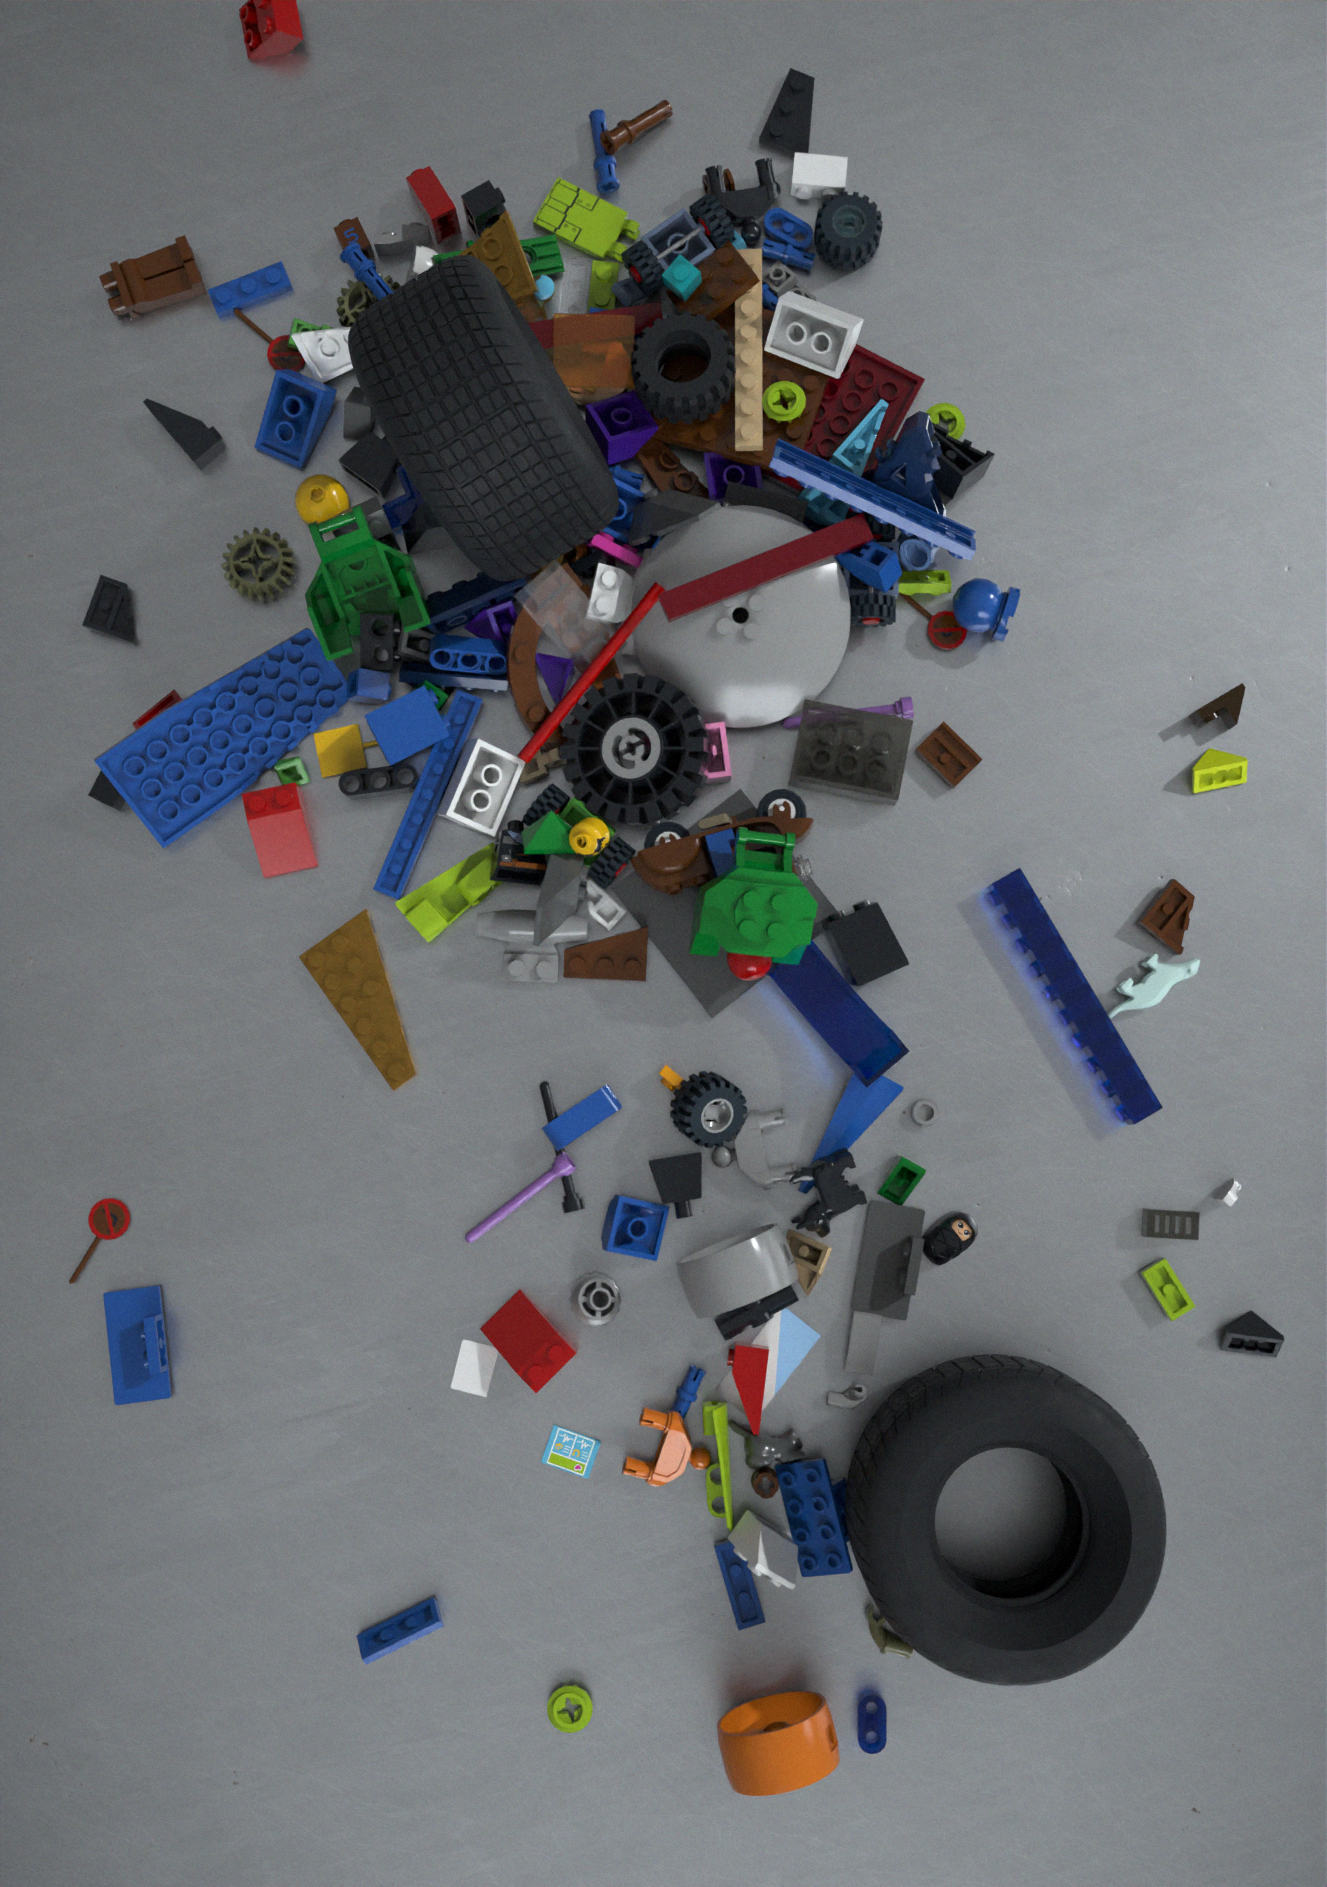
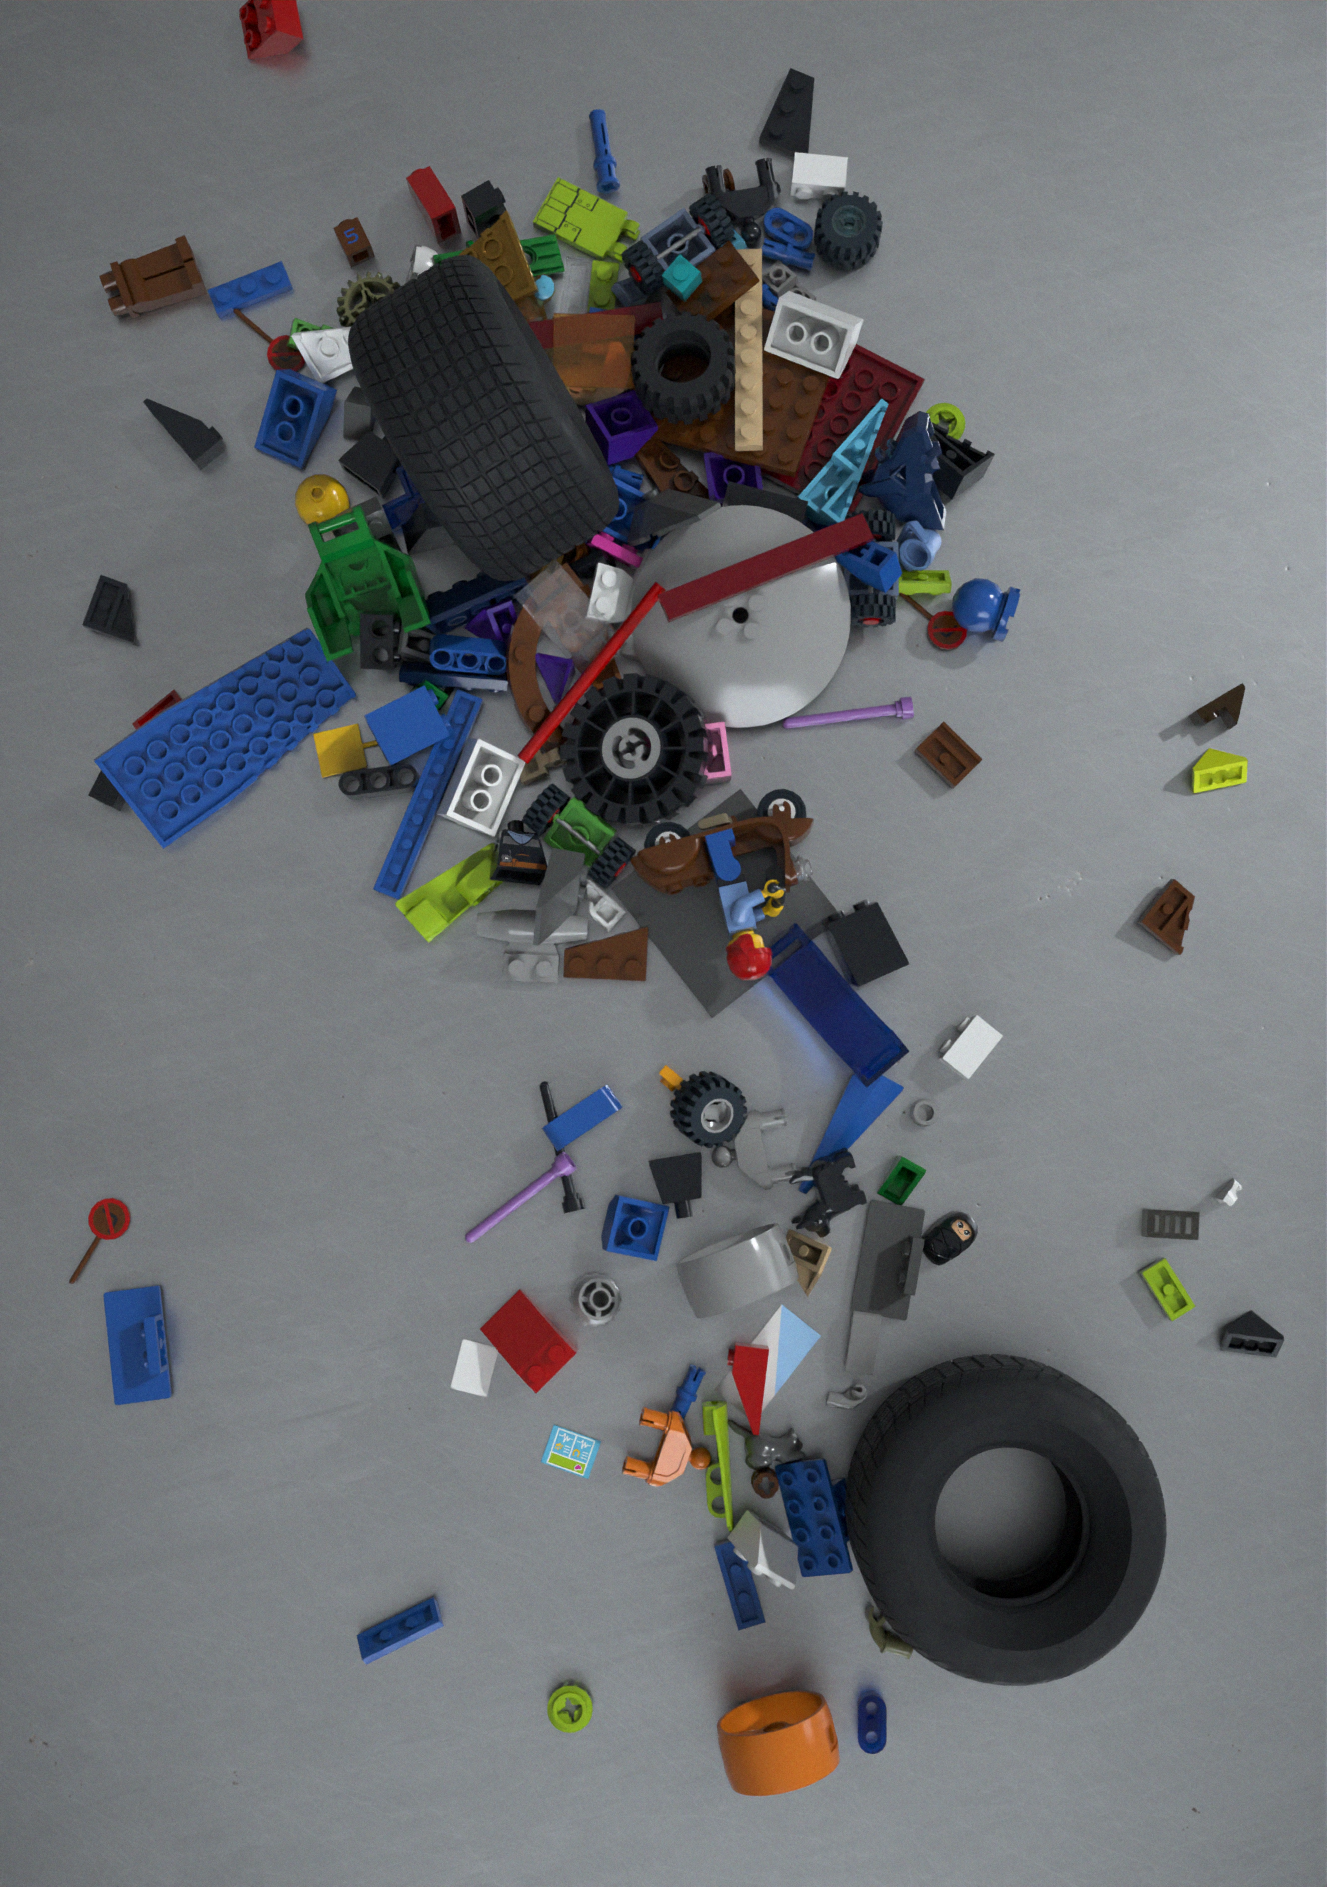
(237, 563): olive gear -> none
(280, 829): red slope -> none
(291, 771): bright green slope -> none
(357, 985): pearl gold wing -> none
(364, 270): blue pin -> none
(368, 686): blue brick -> none
(392, 244): light grey slope -> none
(547, 836): green slope -> none
(589, 837): yellow head -> none
(628, 130): reddish brown pin -> none
(755, 904): green piece -> none
(755, 1313): black piece -> none
(790, 392): lime gear -> none
(850, 752): clear smoke slope -> none
(873, 499): blue plate -> none
(970, 1046): none -> white brick
(1074, 998): clear blue brick -> none
(1153, 985): light aqua animal -> none

